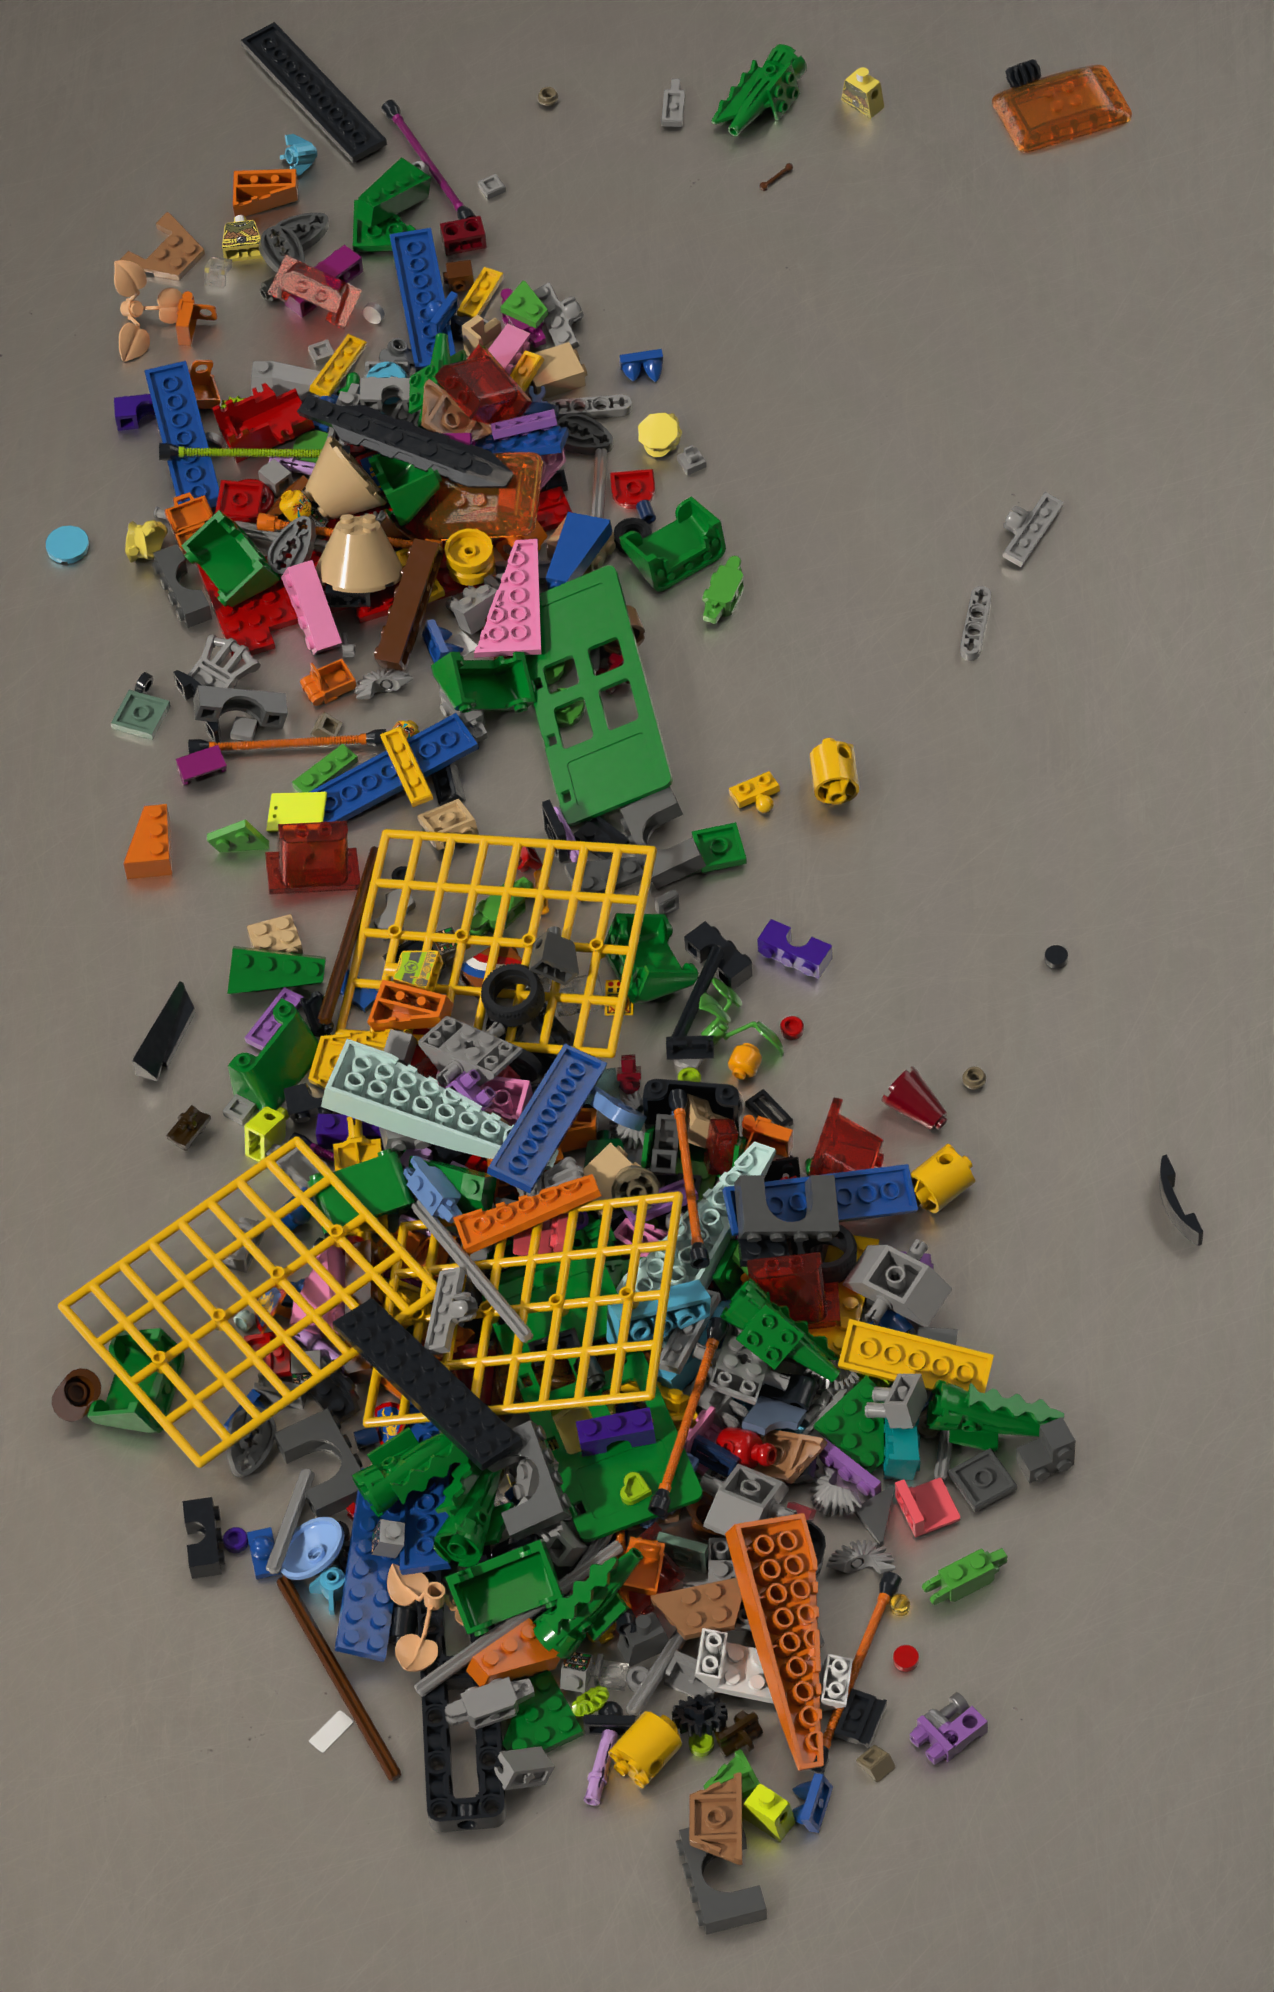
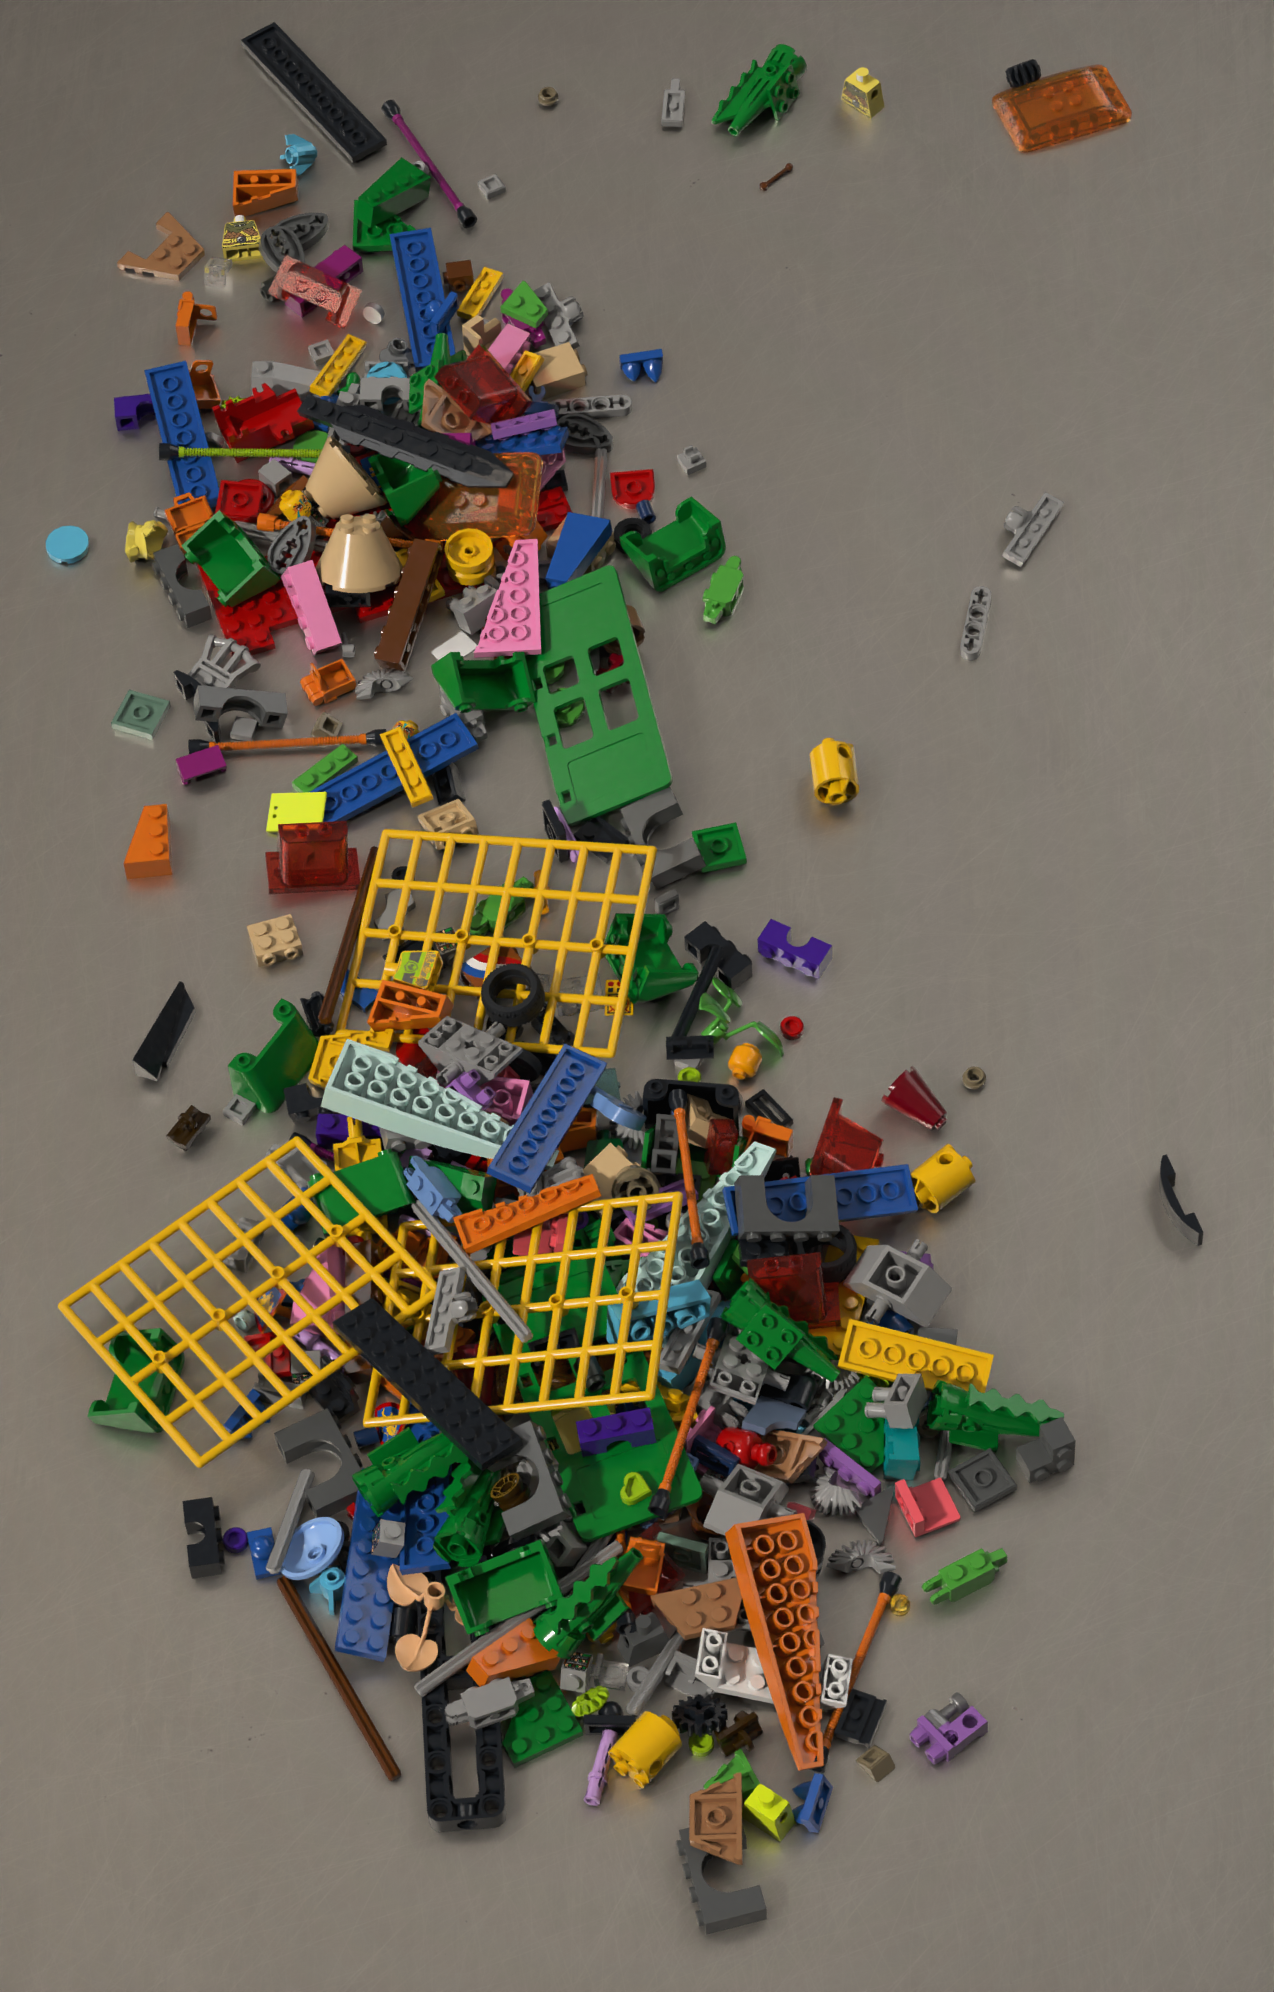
(76, 1394): reddish brown piece -> none
(128, 280): light nougat plant -> none
(144, 683): black tile -> none
(237, 837): bright green wing -> none
(254, 1454): dark grey piece -> none
(265, 1130): neon yellow torso -> none
(267, 1025): medium lavender plate -> none
(268, 969): green wedge -> none
(331, 1731): white sticker -> none
(401, 1045): light grey brick -> none
(435, 640): blue tile -> none
(456, 326): black tile -> none
(463, 235): dark red brick -> none
(510, 1491): none -> dark brown wheel
(524, 1768): light grey hinge -> none
(529, 859): red tile -> none
(554, 957): dark grey torso -> none
(597, 874): dark grey wing -> none
(629, 1074): dark red hips -> none
(659, 433): light yellow piece -> none
(756, 790): yellow plate -> none
(905, 1658): red tile -> none
(1056, 956): black tile -> none

